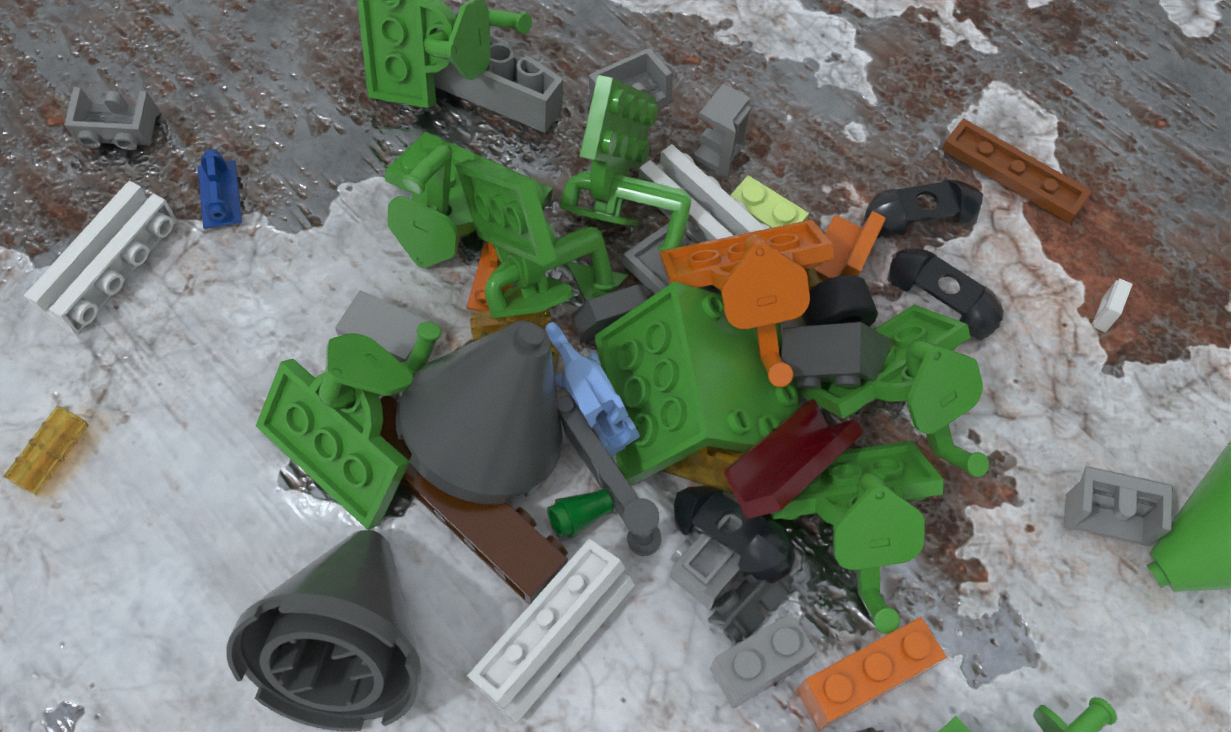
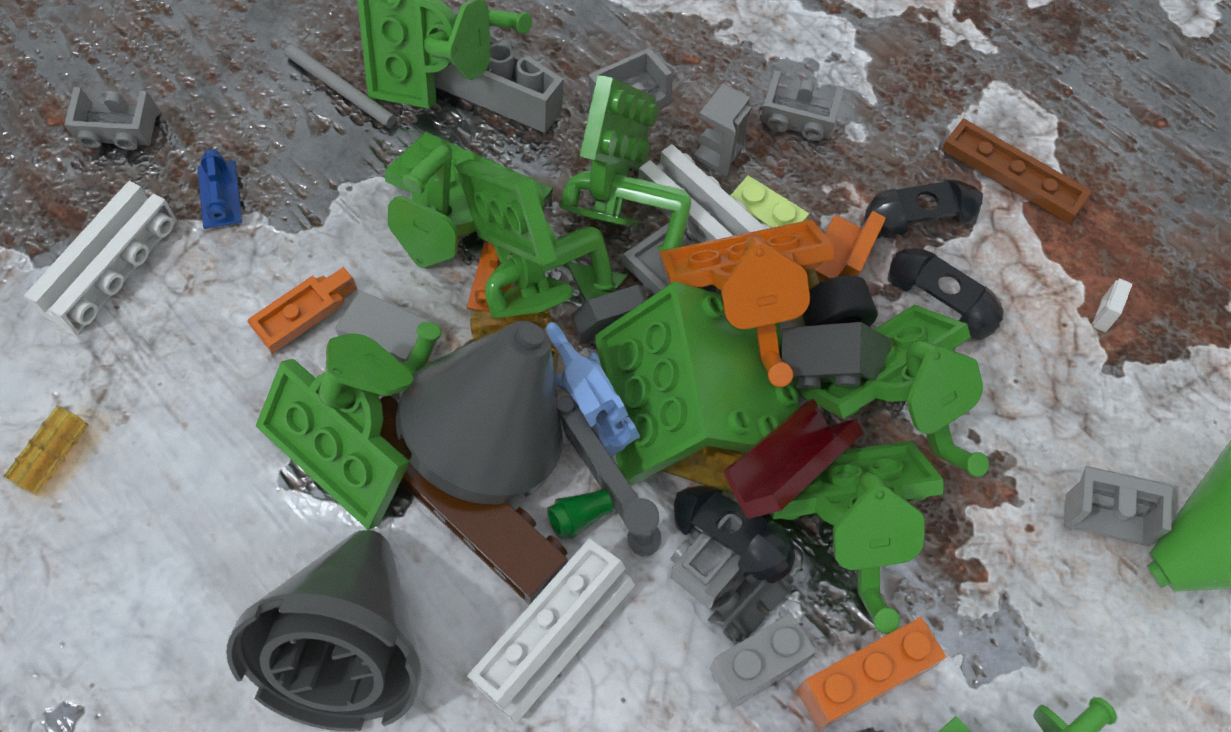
(301, 309): none -> orange hinge
(340, 85): none -> light grey bar
(800, 110): none -> light grey window

